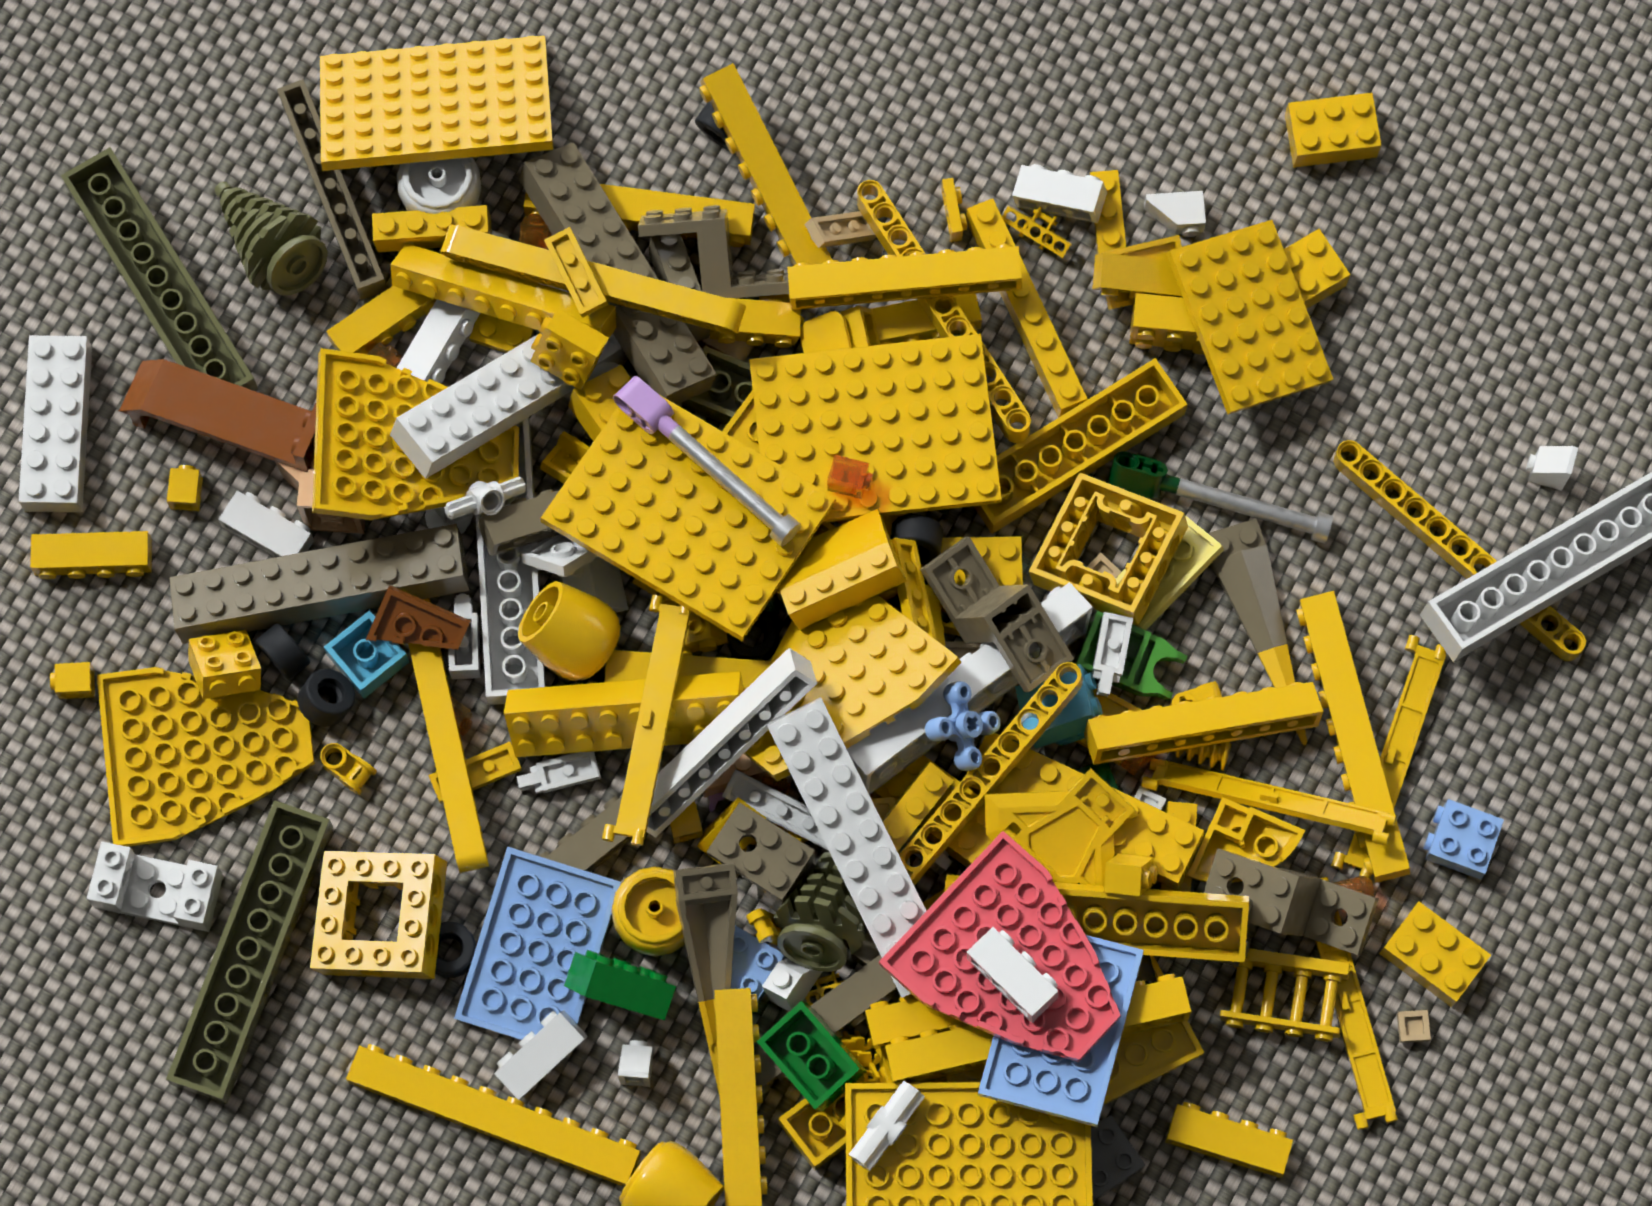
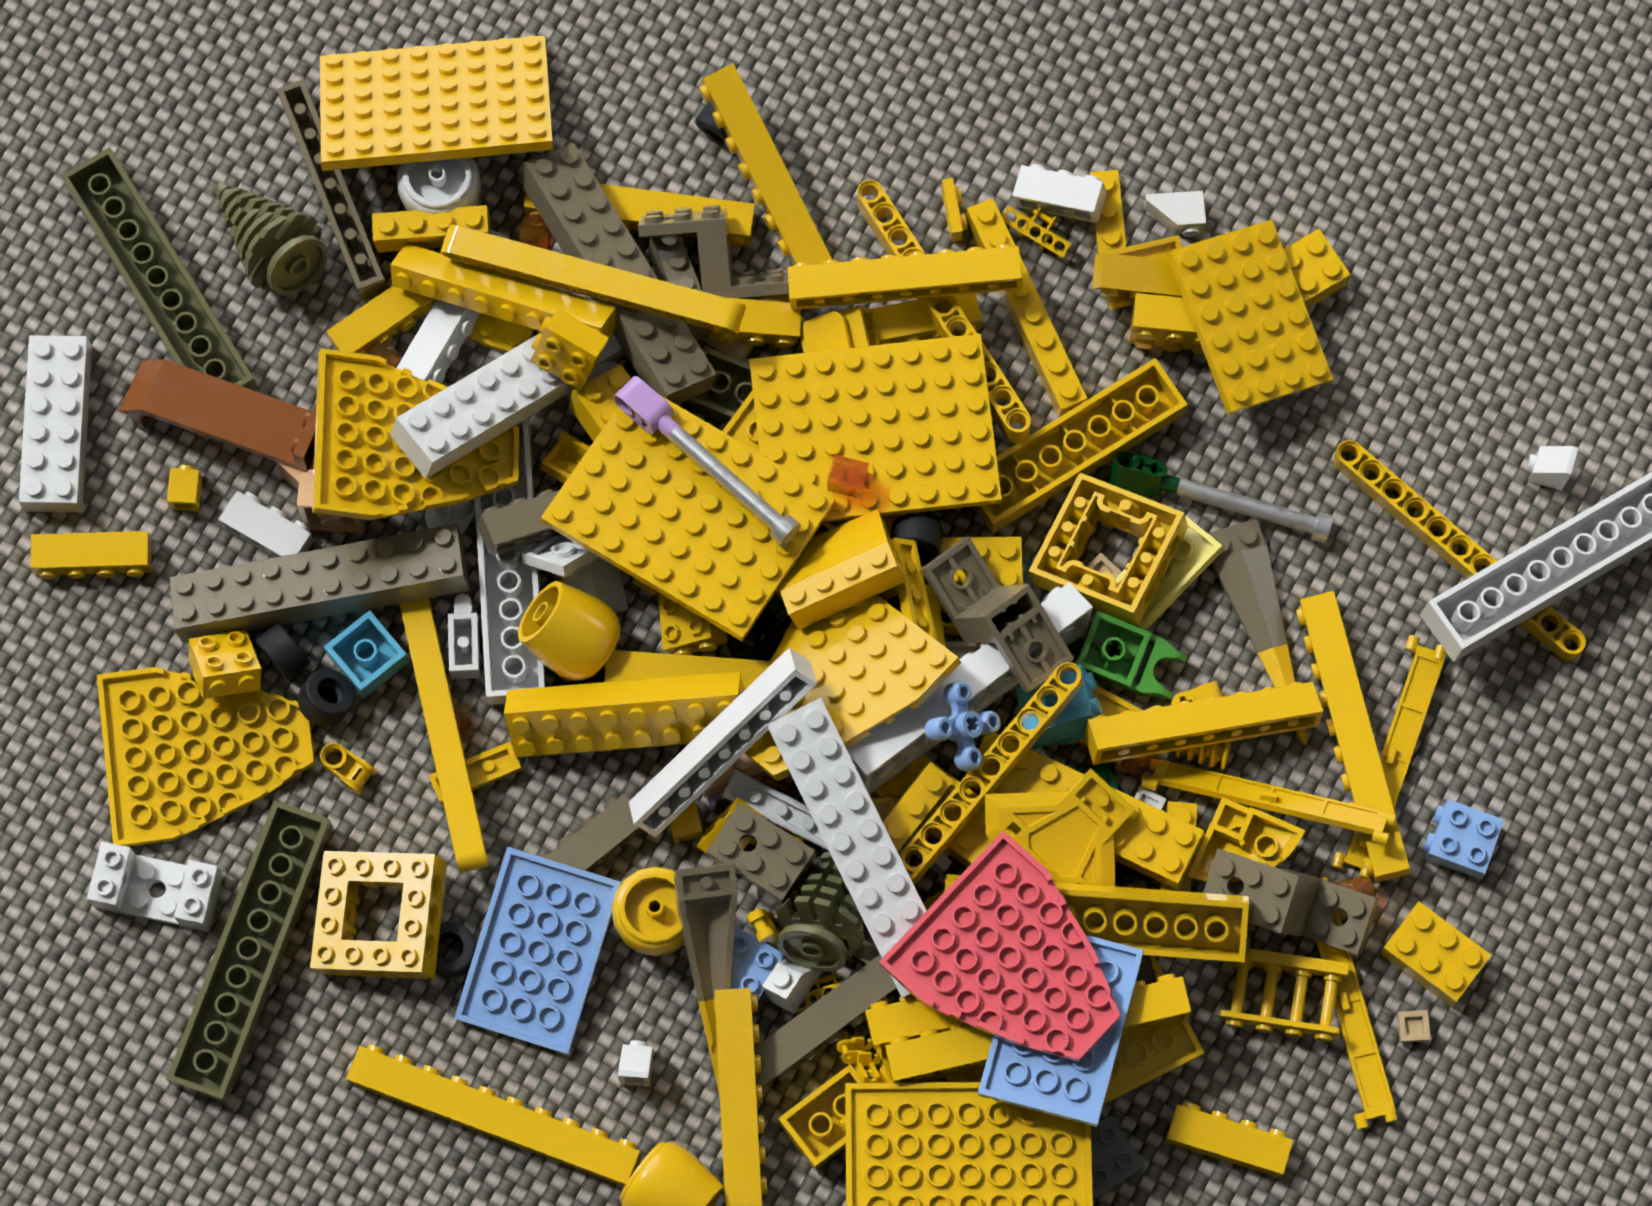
(73, 680): yellow brick -> none
(413, 620): dark orange wing -> none
(475, 502): white axle -> none
(539, 1053): white brick -> none
(560, 773): white hinge -> none
(576, 272): yellow plate -> none
(620, 984): green brick -> none
(651, 723): yellow piece -> none
(811, 1056): green brick -> none
(839, 229): tan plate -> none
(886, 1125): white piece -> none
(1013, 973): white brick -> none
(1111, 651): white hinge -> none
(1130, 874): yellow brick -> none
(1332, 130): yellow brick -> none

